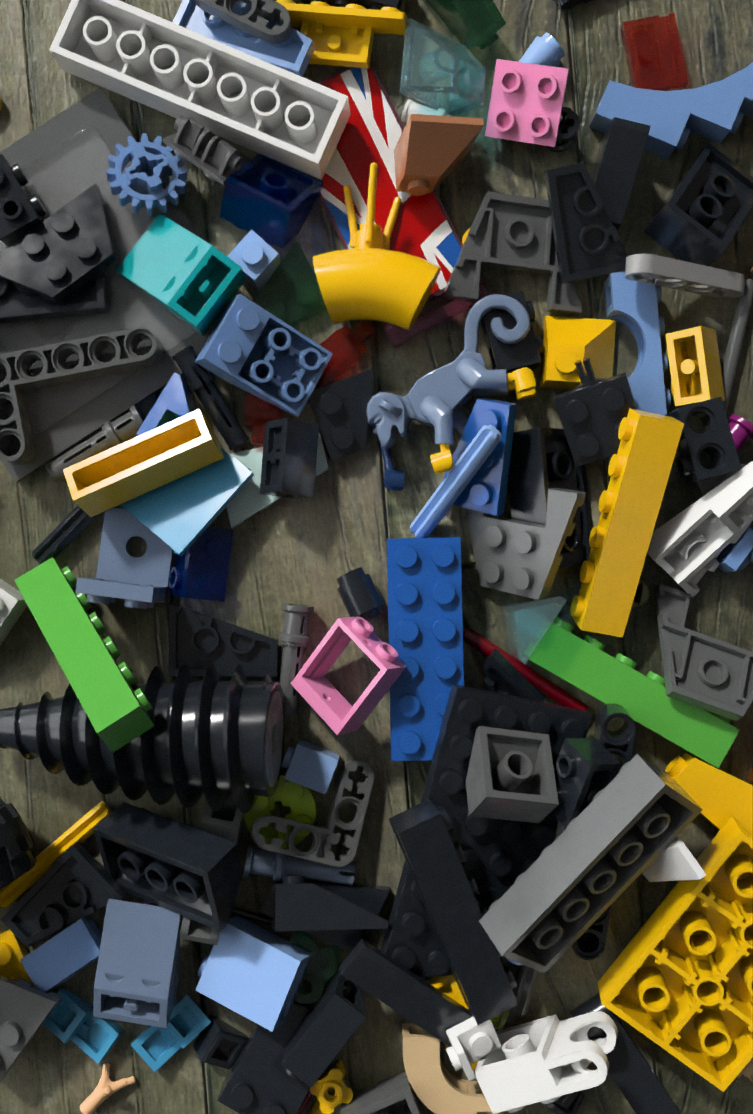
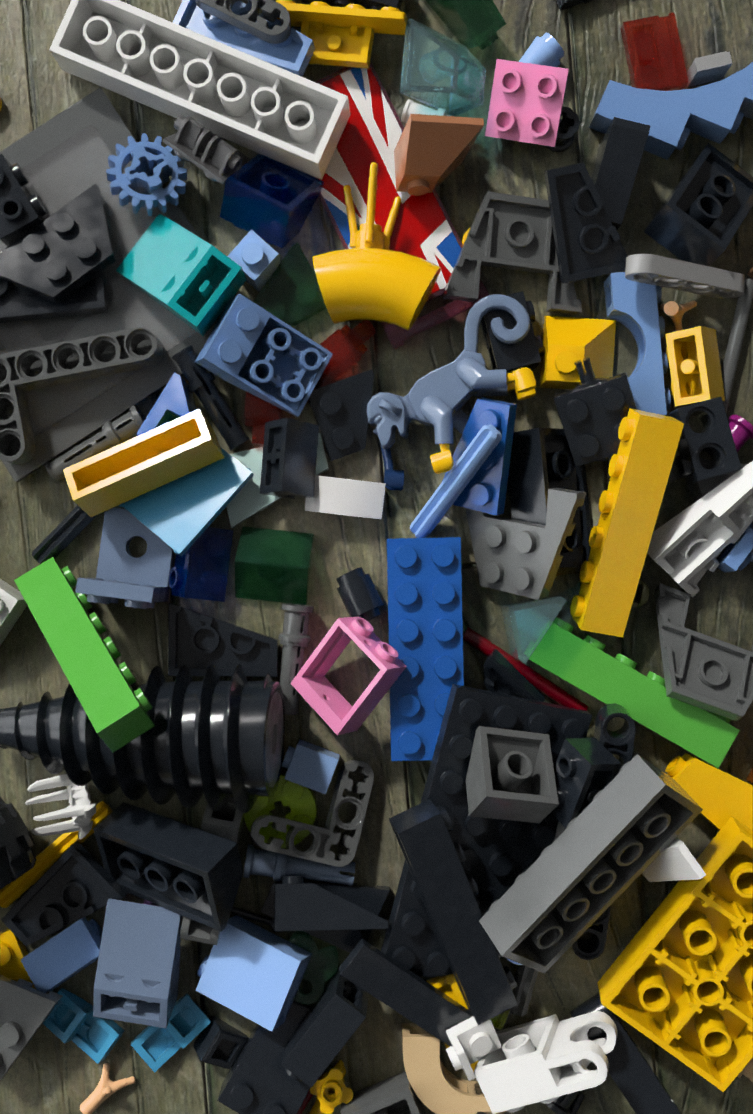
(79, 807): none -> white piece
(273, 565): none -> clear green slope
(347, 497): none -> white slope
(676, 311): none -> light nougat bar
(709, 68): none -> light grey tile

